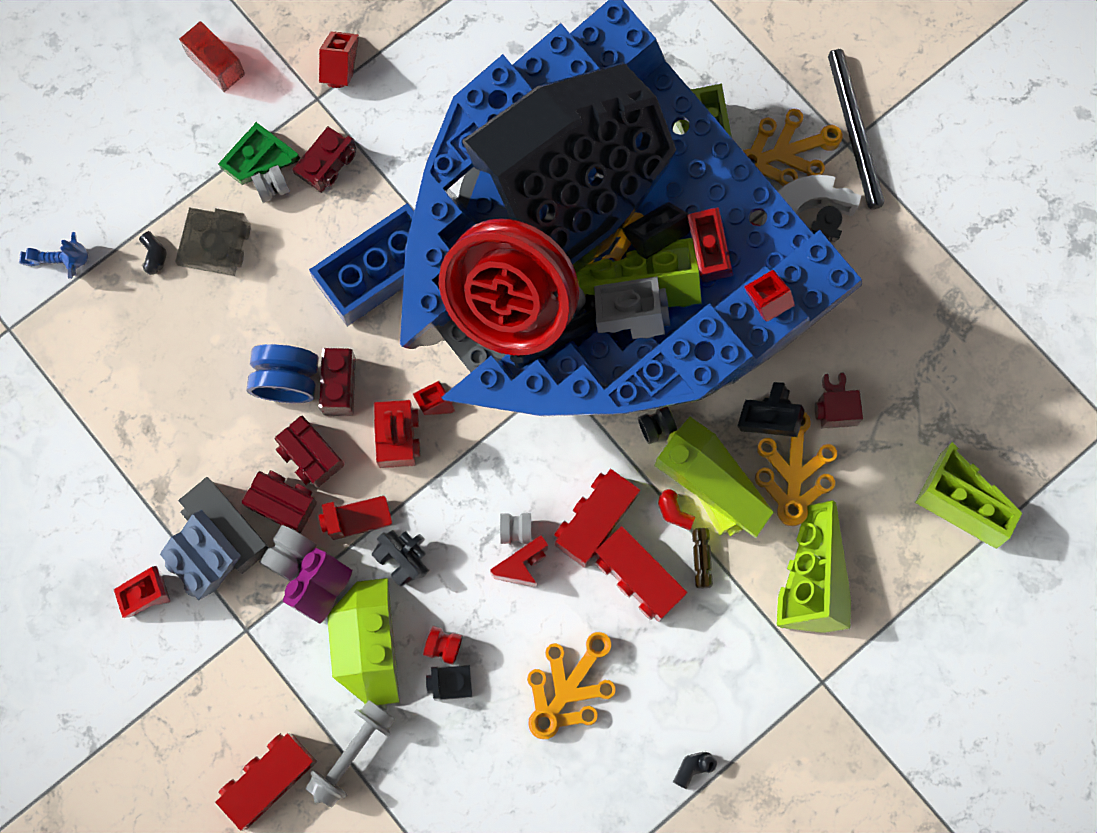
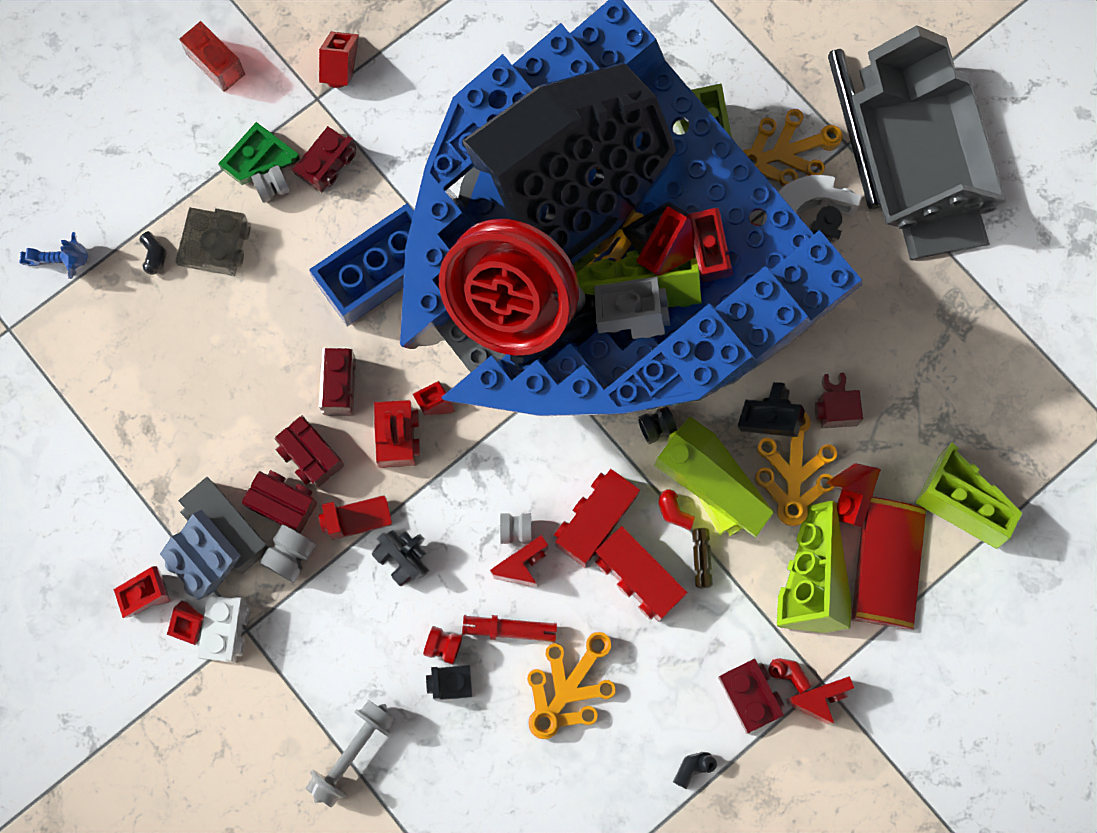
(185, 623): none -> red slope
(223, 629): none -> white bracket
(265, 780): red brick -> none
(282, 373): blue wheel -> none
(317, 585): magenta brick -> none
(364, 643): lime wedge -> none
(509, 628): none -> red pin
(669, 243): none -> red slope
(751, 695): none -> dark red bracket
(770, 295): red slope -> none
(790, 670): none -> red arm
(814, 702): none -> red slope
(857, 491): none -> red slope
(889, 564): none -> red slope
(927, 144): none -> dark grey panel

